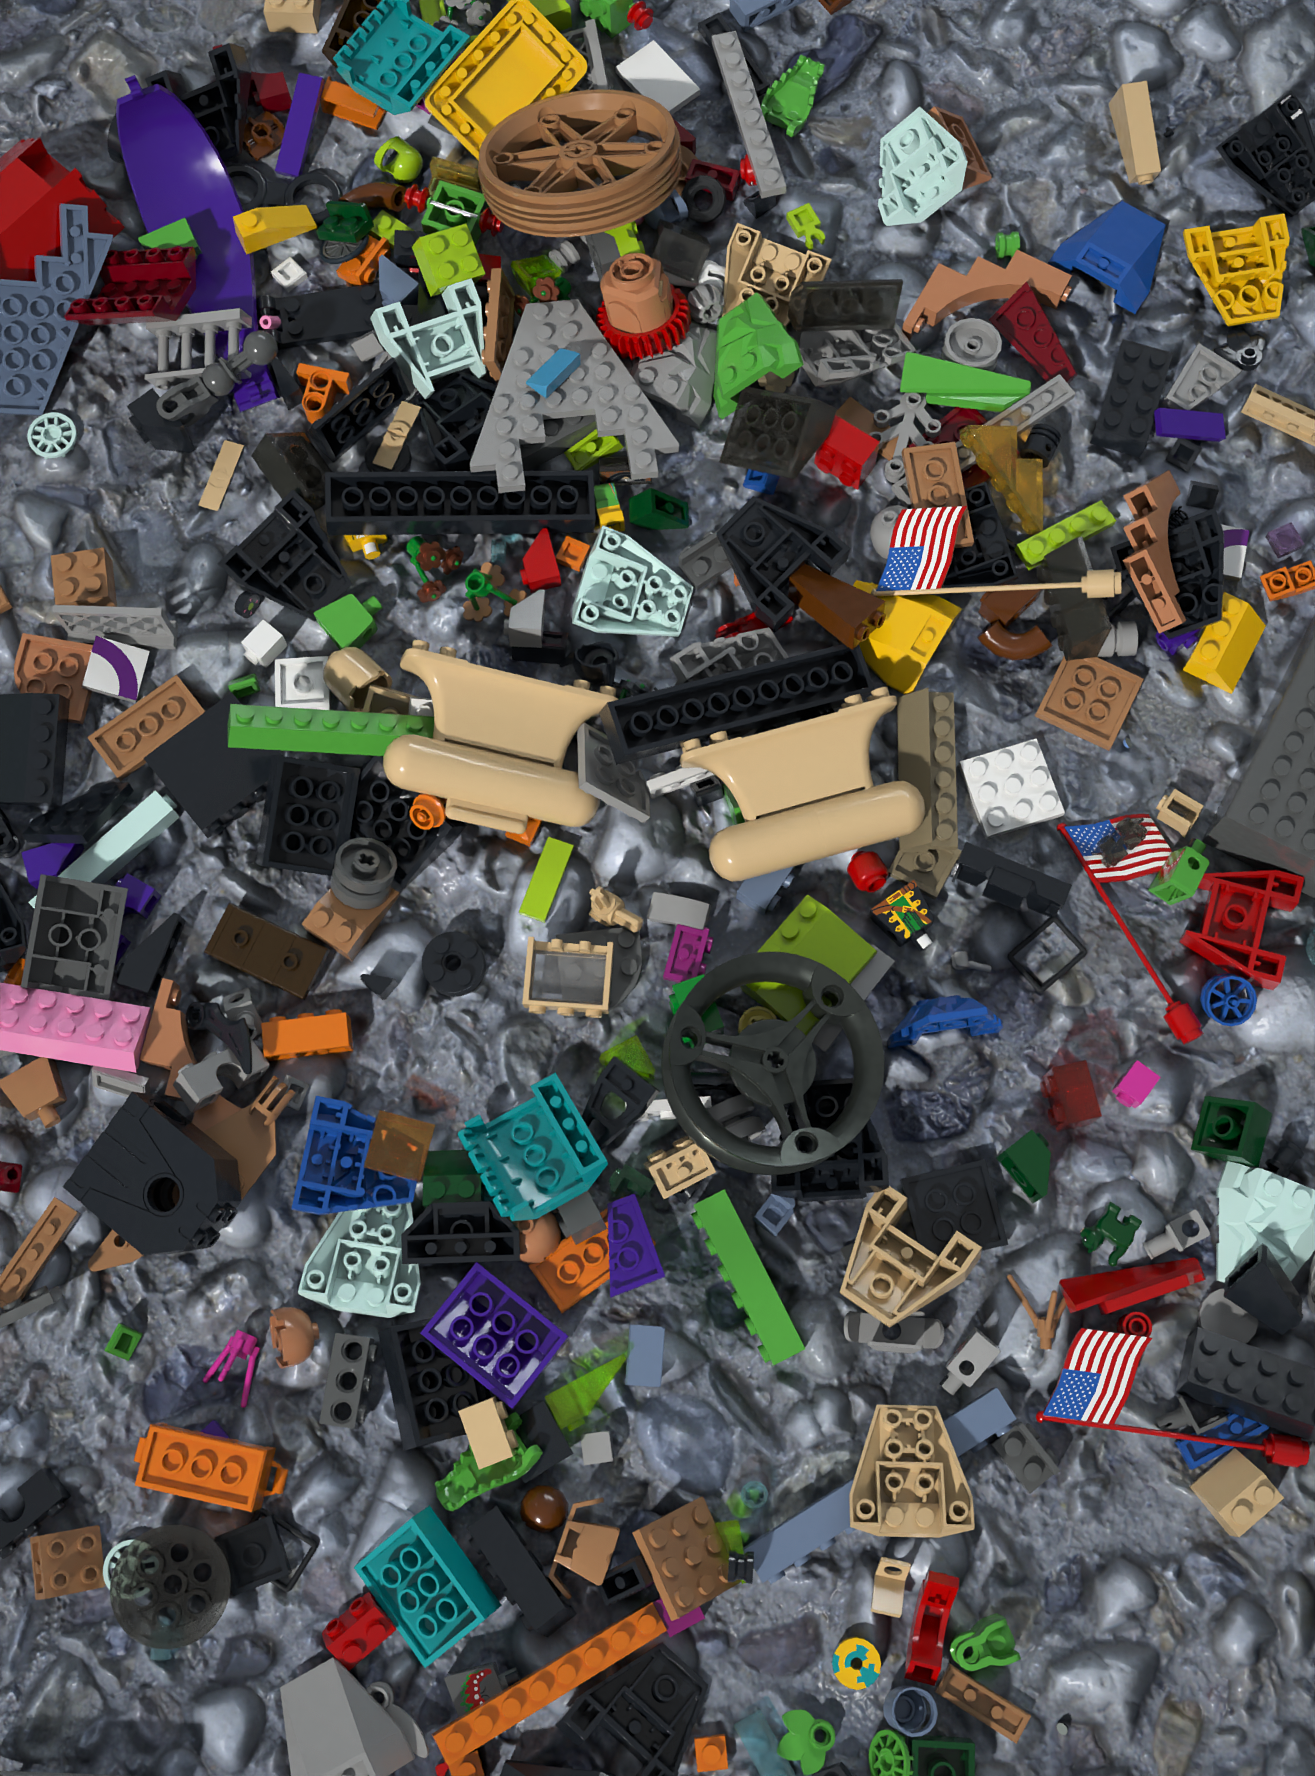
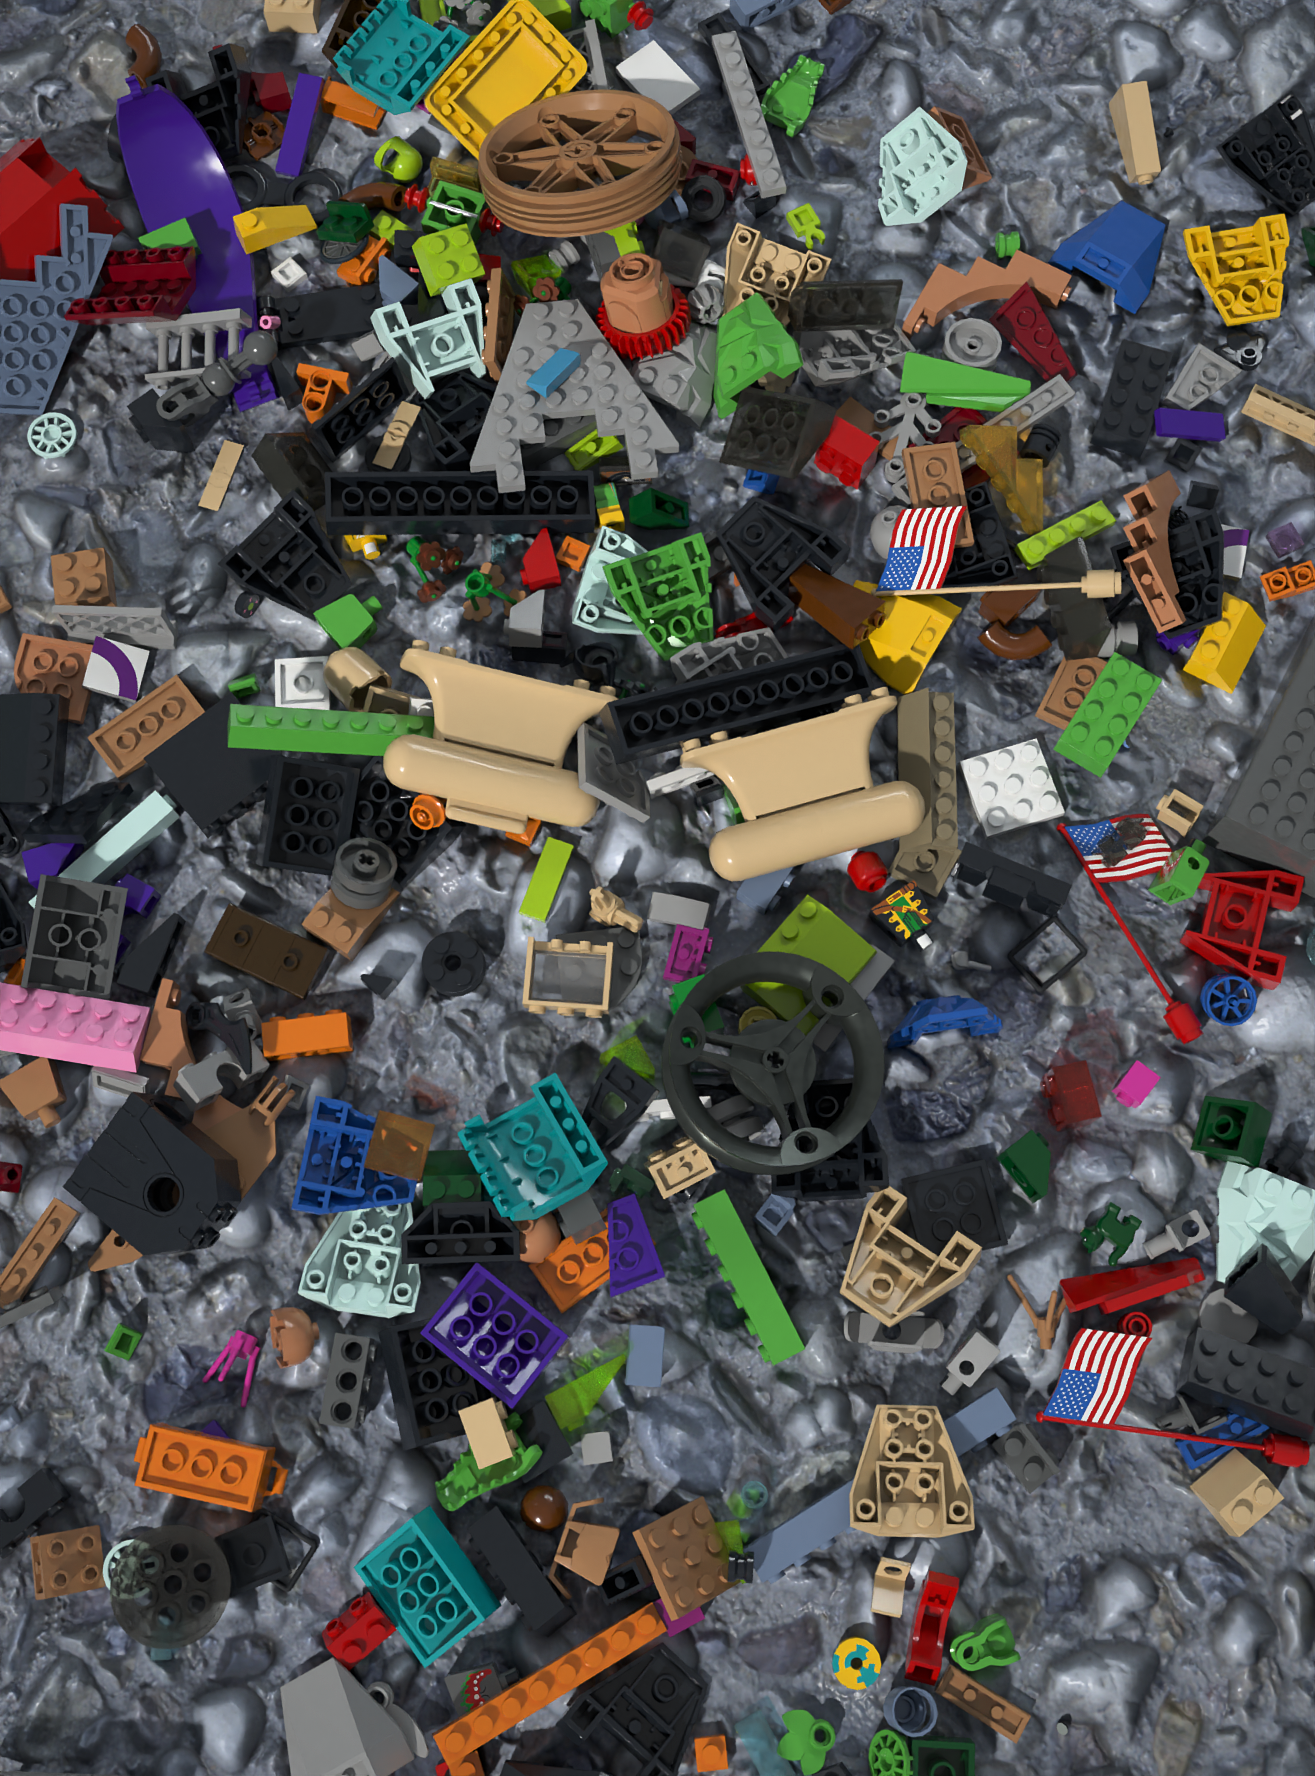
(148, 53): none -> reddish brown cylinder
(263, 644): white brick -> none
(667, 594): none -> bright green wedge
(1107, 714): none -> bright green brick

